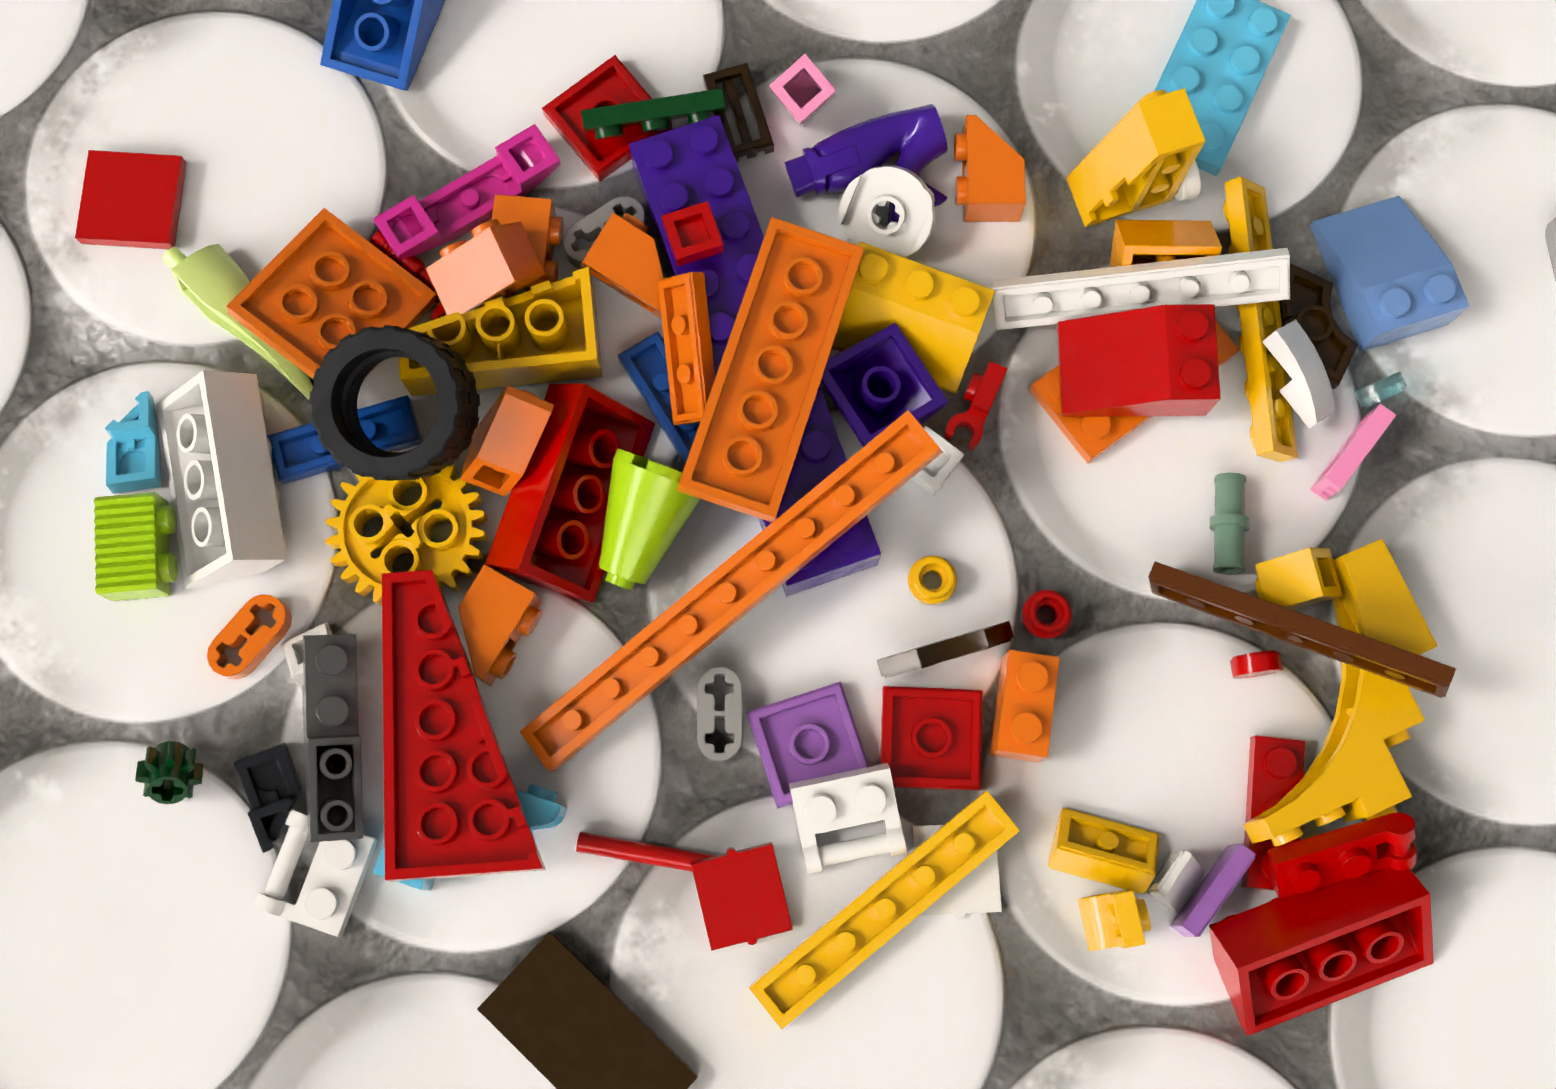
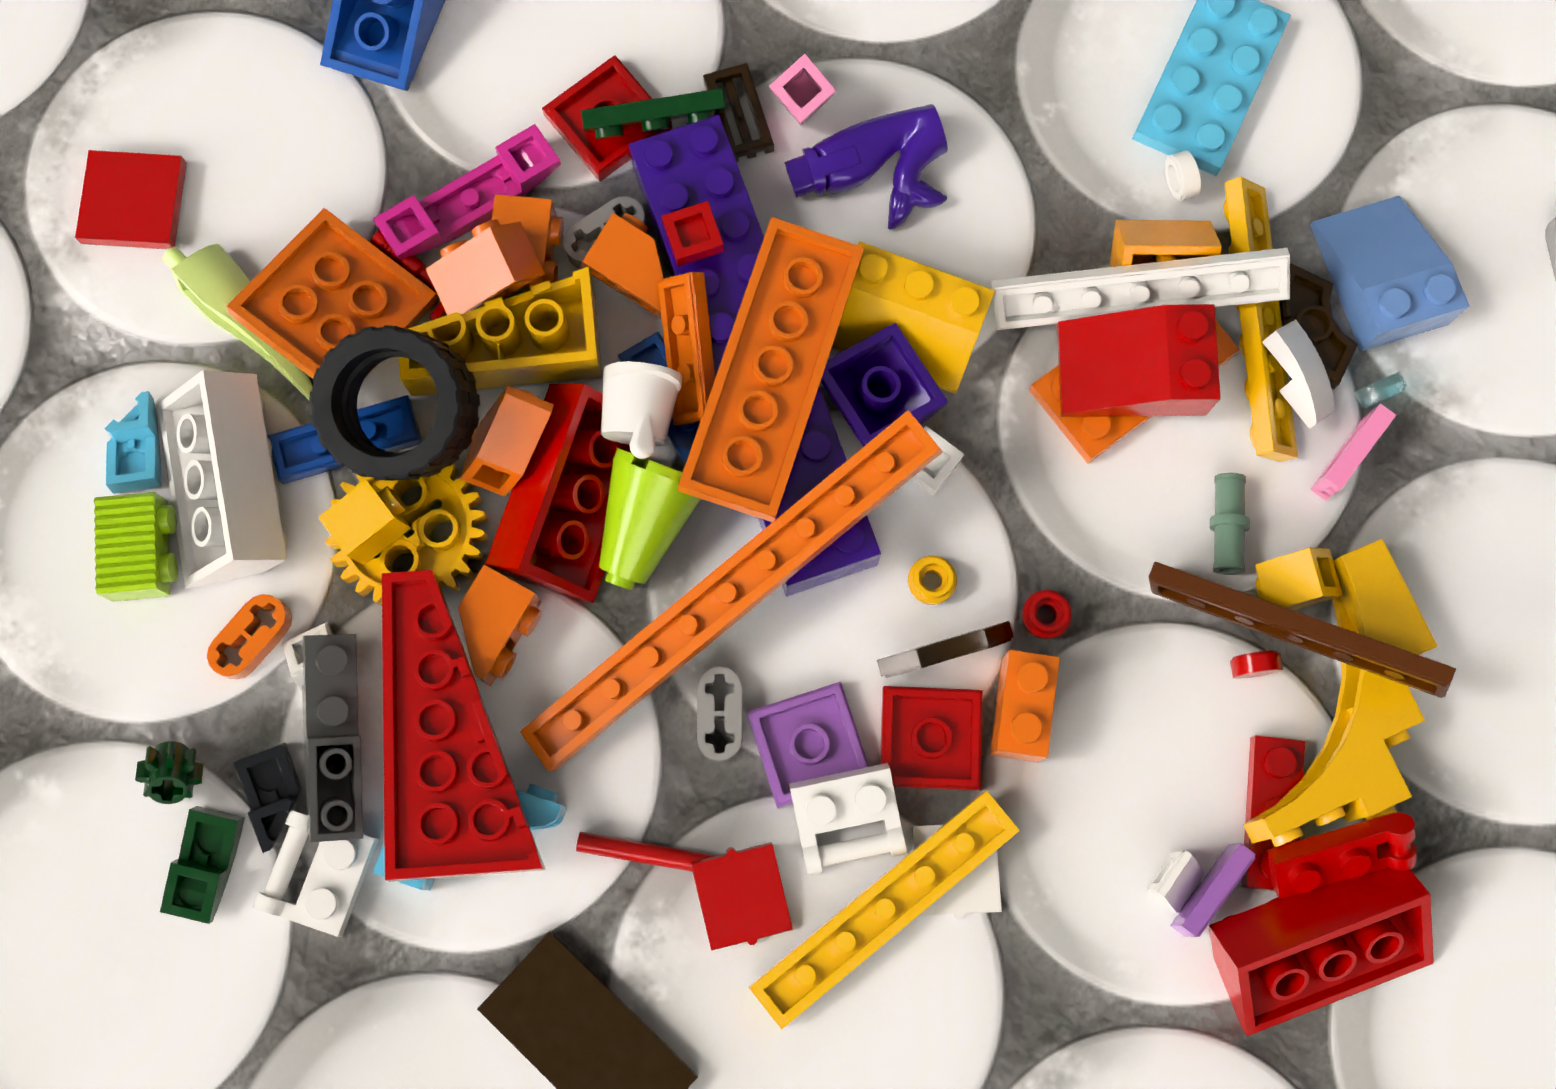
(203, 866): none -> dark green slope
(366, 521): none -> yellow brick
(638, 404): none -> white hat
(877, 187): white plate -> none
(981, 393): red plate -> none
(991, 175): orange slope -> none
(1104, 851): yellow slope -> none
(1114, 920): yellow plate -> none
(1138, 159): yellow wedge -> none

